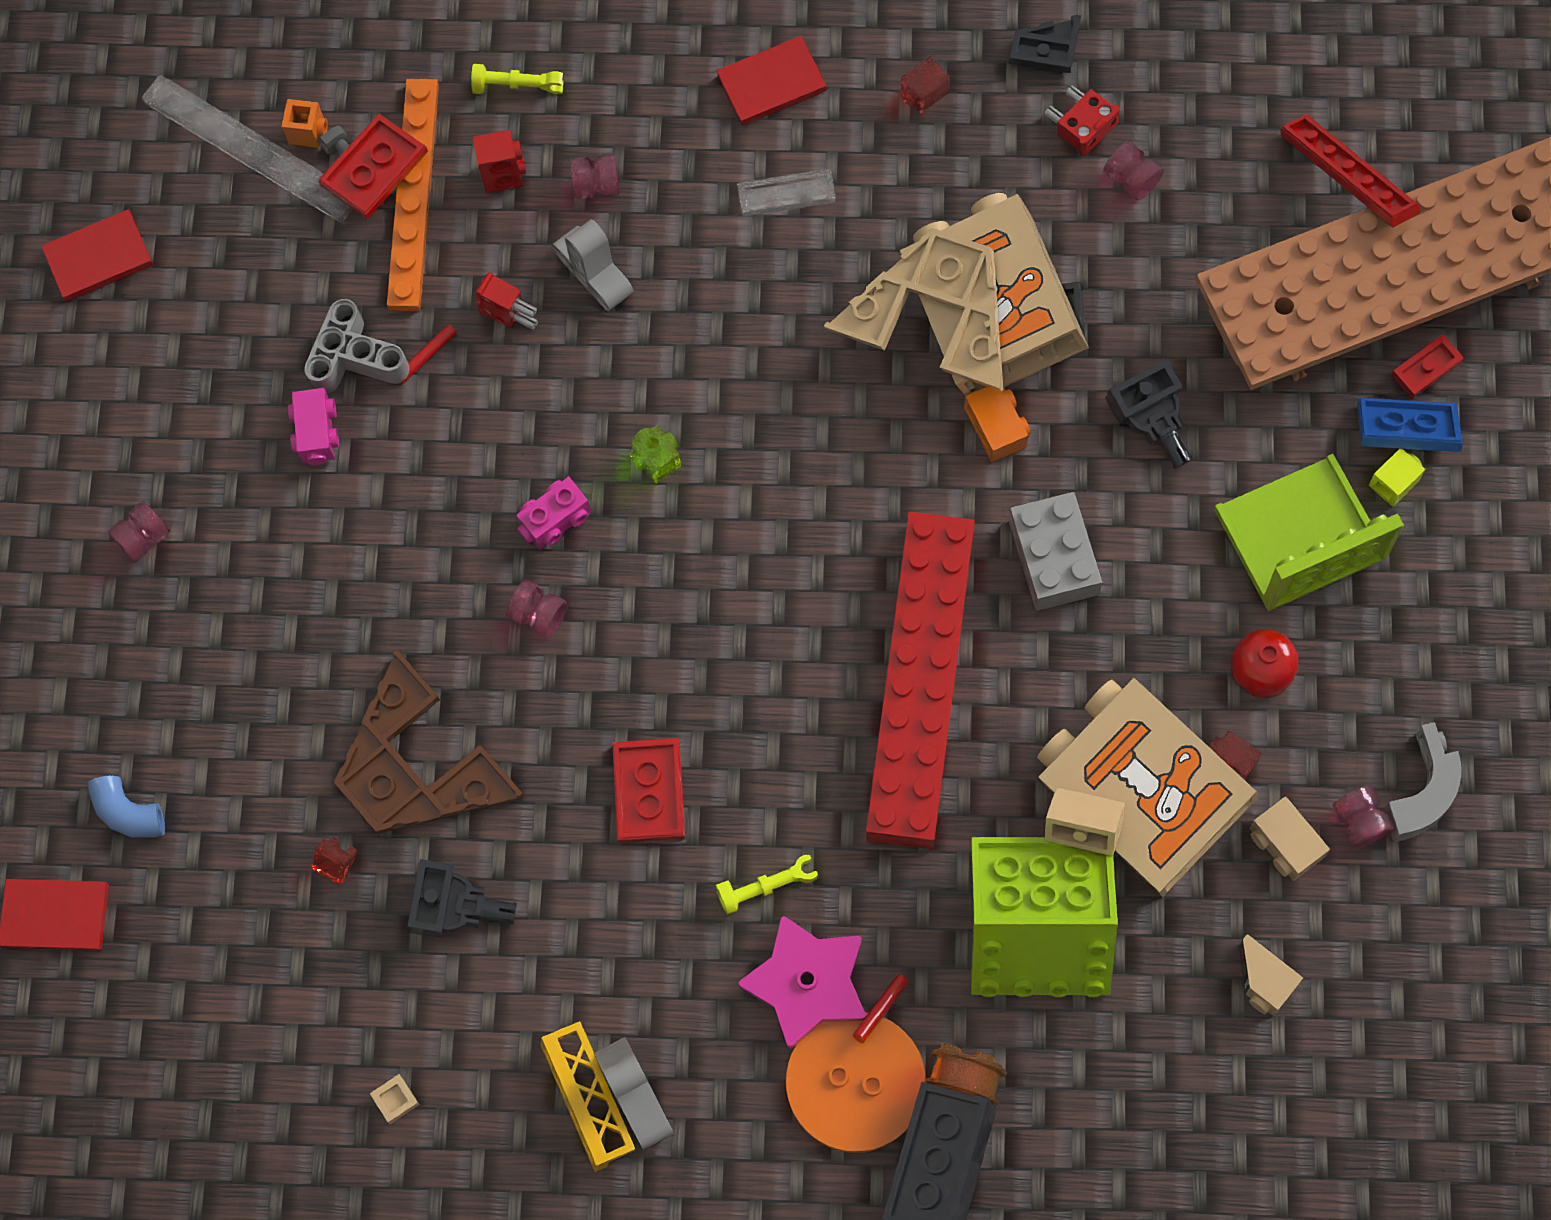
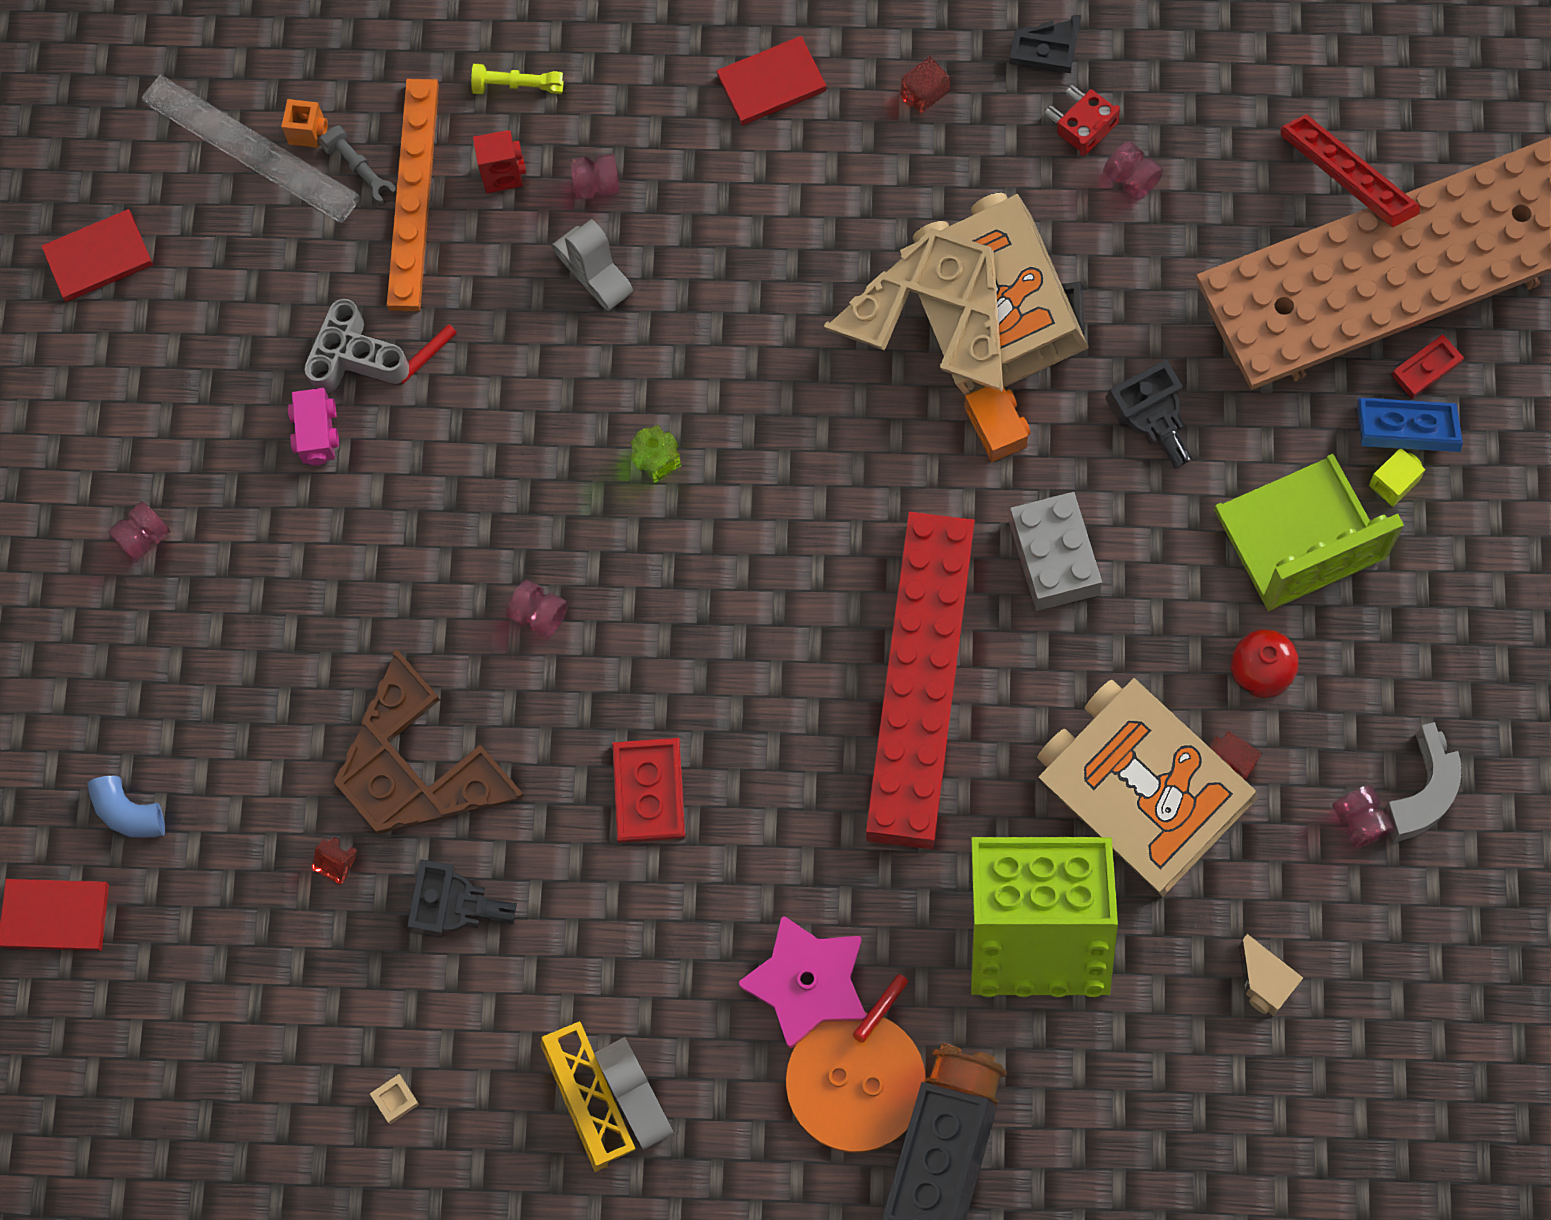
(372, 166): red tile -> none
(504, 303): red piece -> none
(553, 513): dark pink brick -> none
(764, 885): neon yellow piece -> none
(786, 192): clear plate -> none
(1084, 821): tan brick -> none
(1288, 839): tan brick -> none

